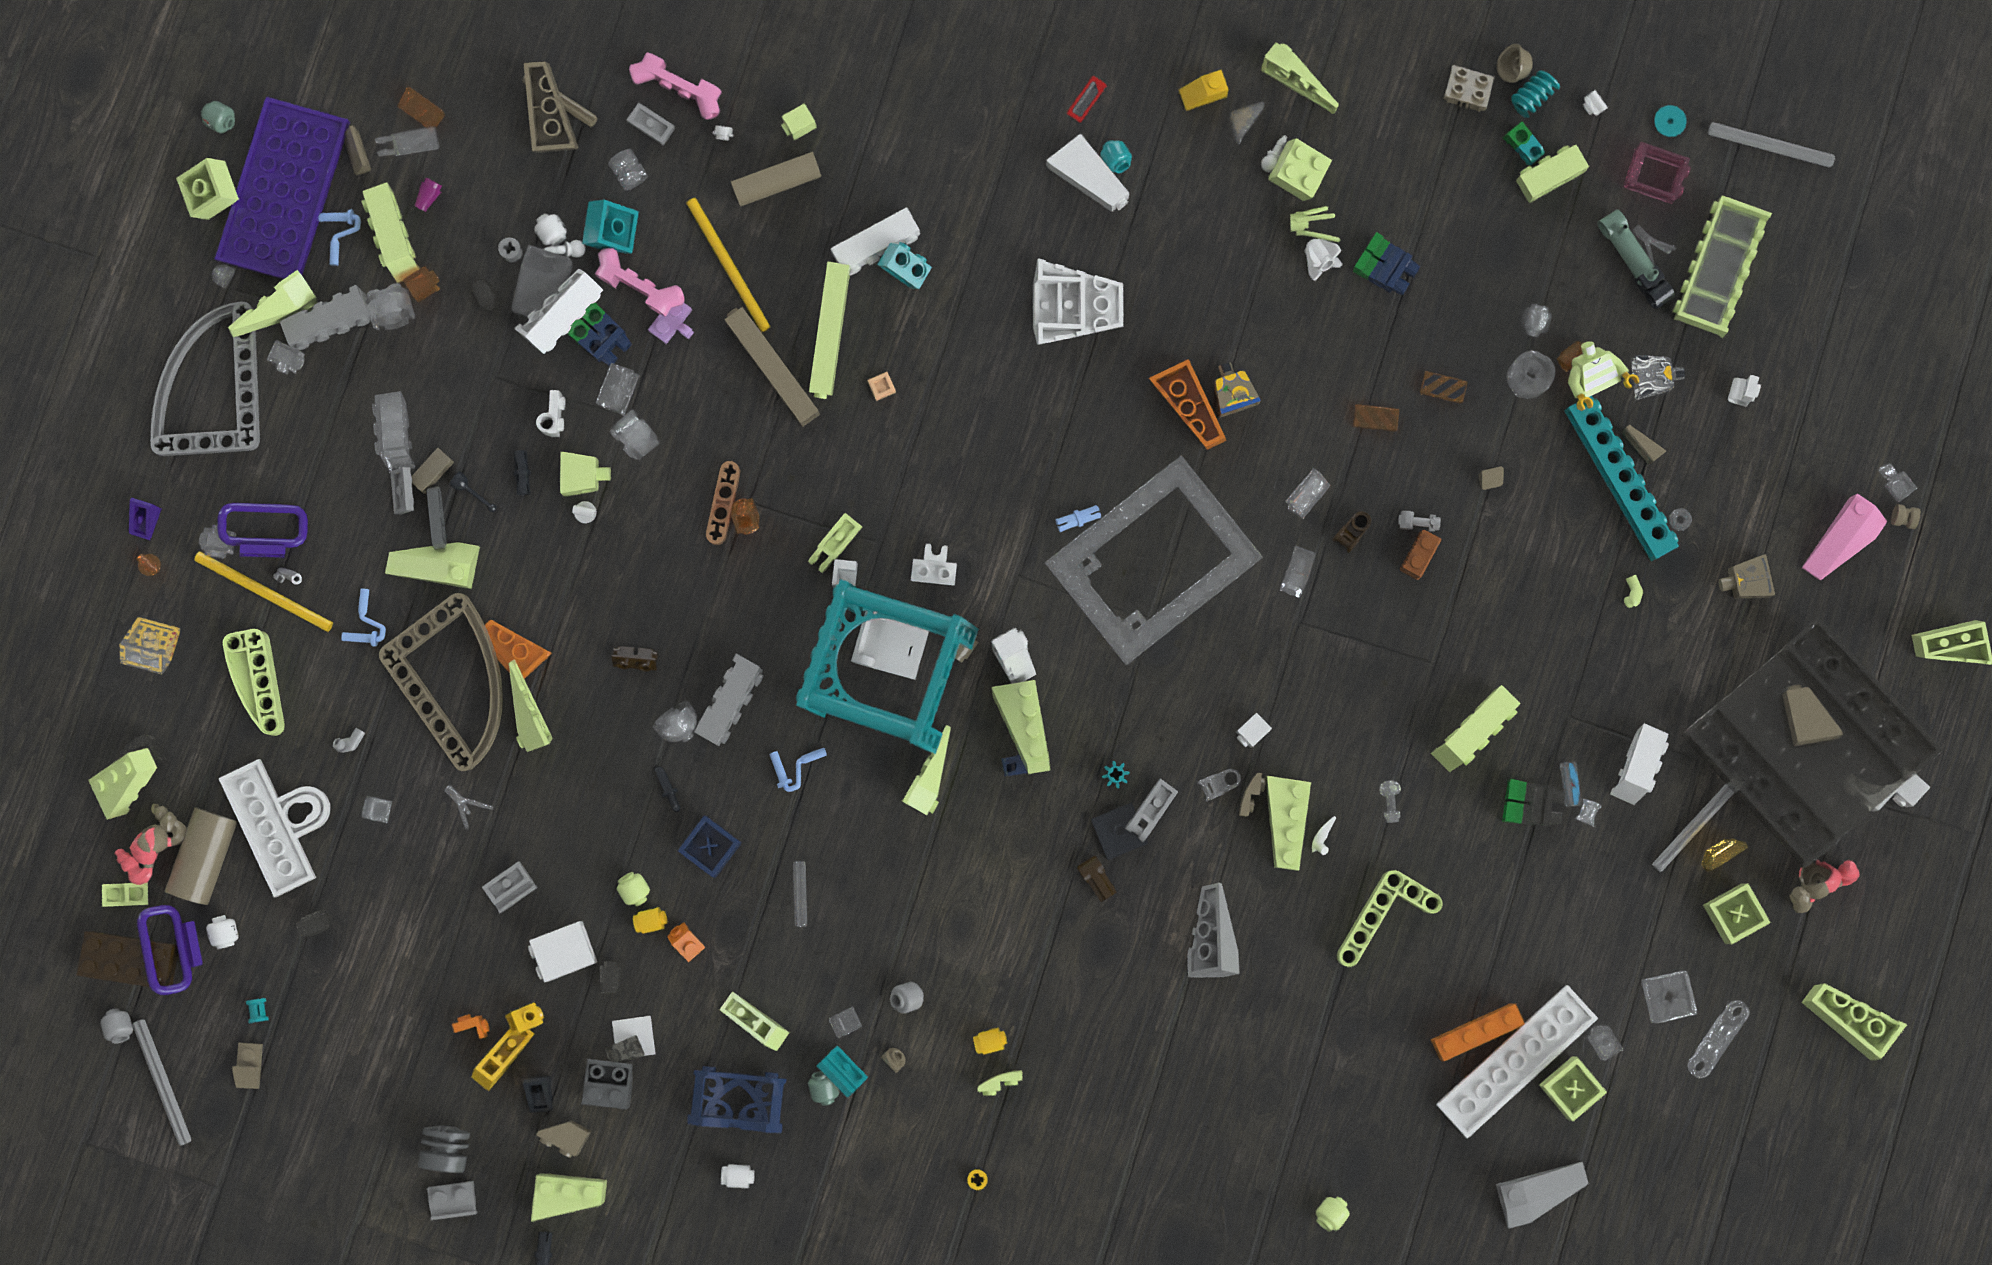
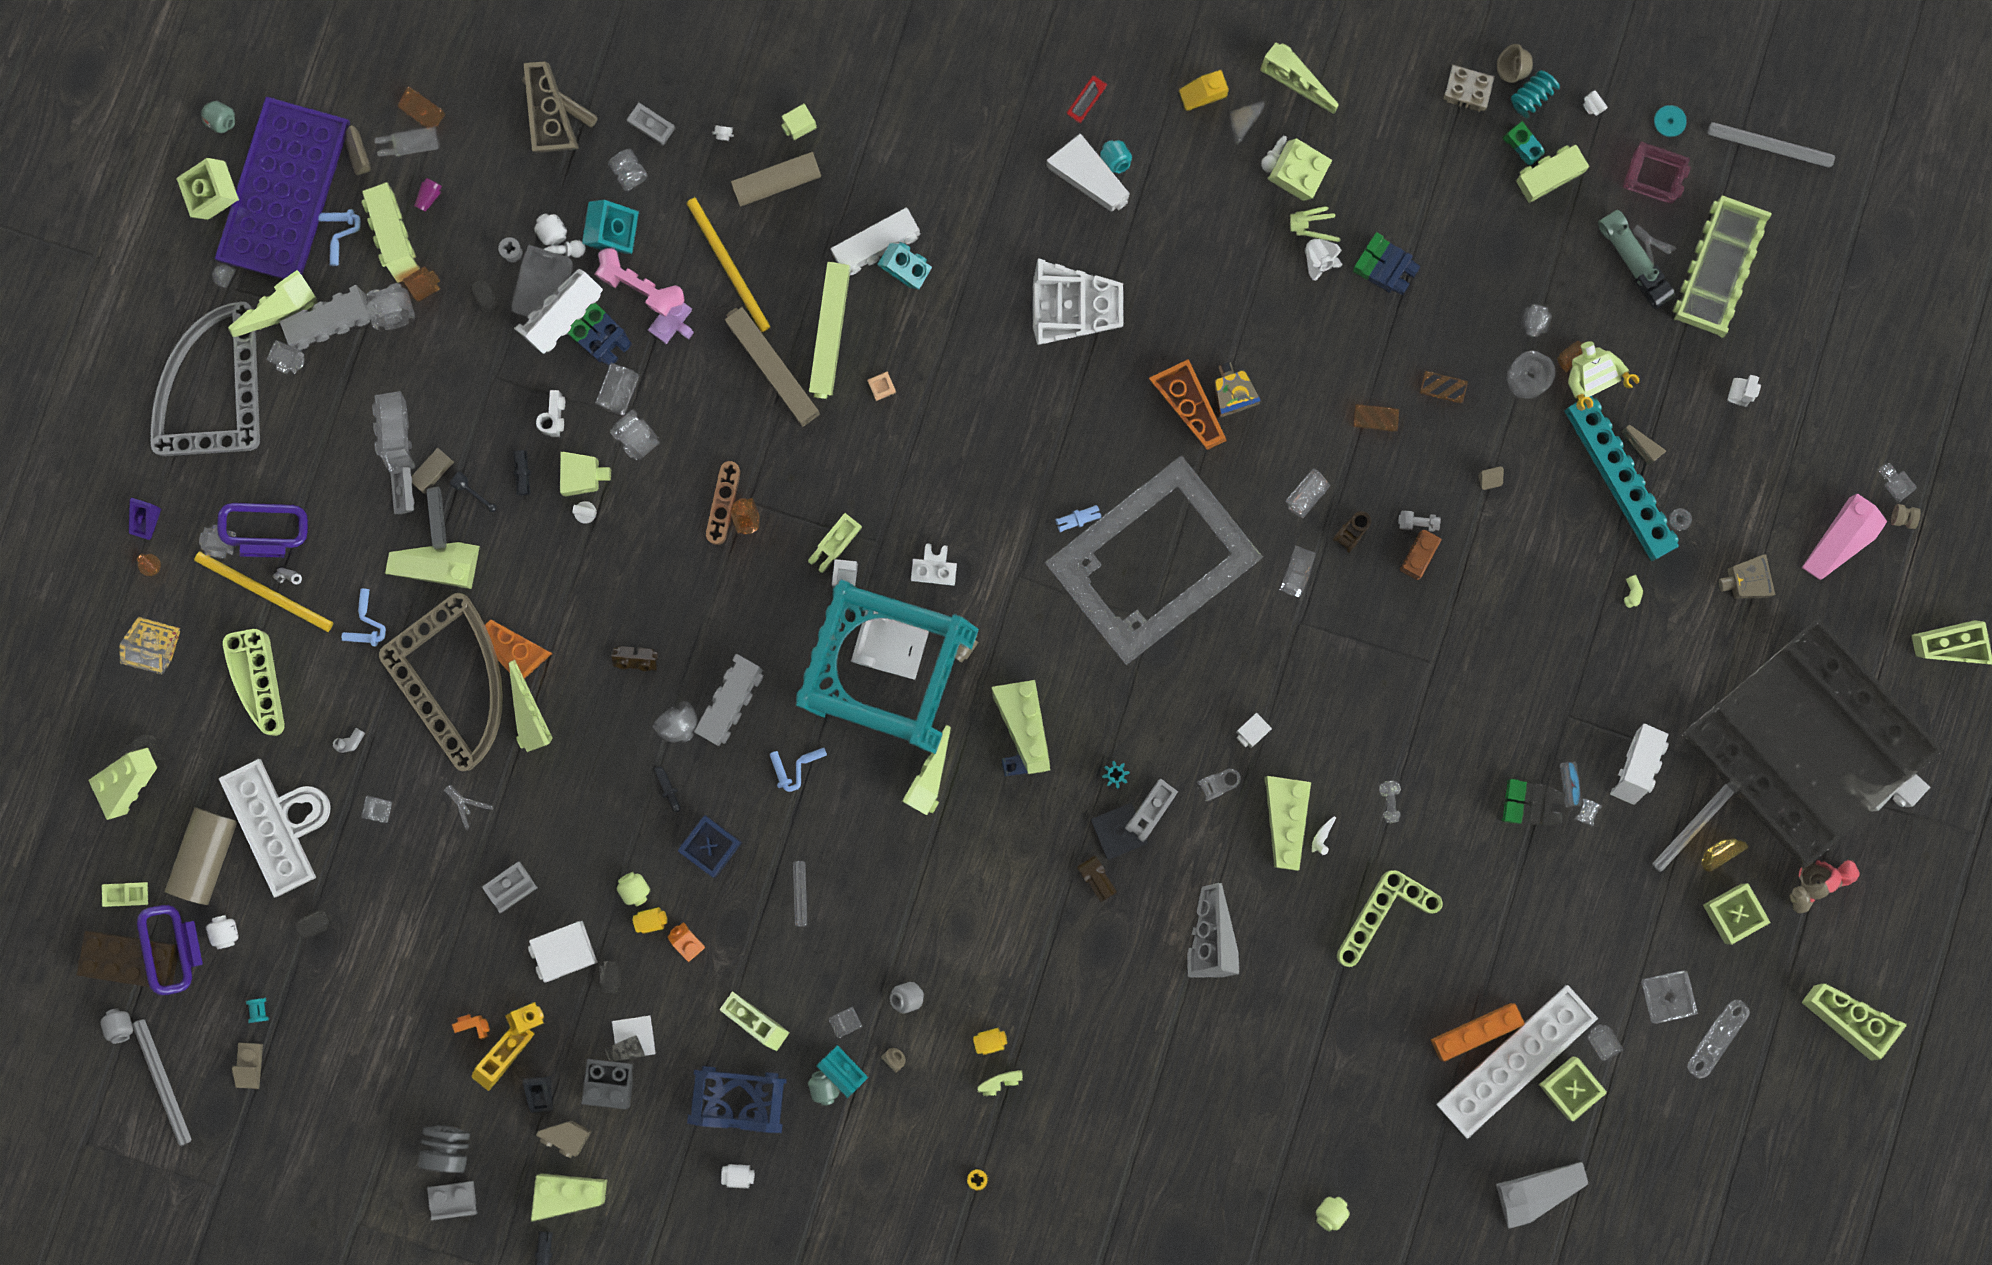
(149, 844): hair -> none
(654, 68): bright pink plate -> none
(1014, 656): white wedge -> none
(1254, 787): dark tan slope -> none
(1476, 729): yellowish green wedge -> none
(1654, 375): clear torso -> none
(1807, 717): dark tan slope -> none

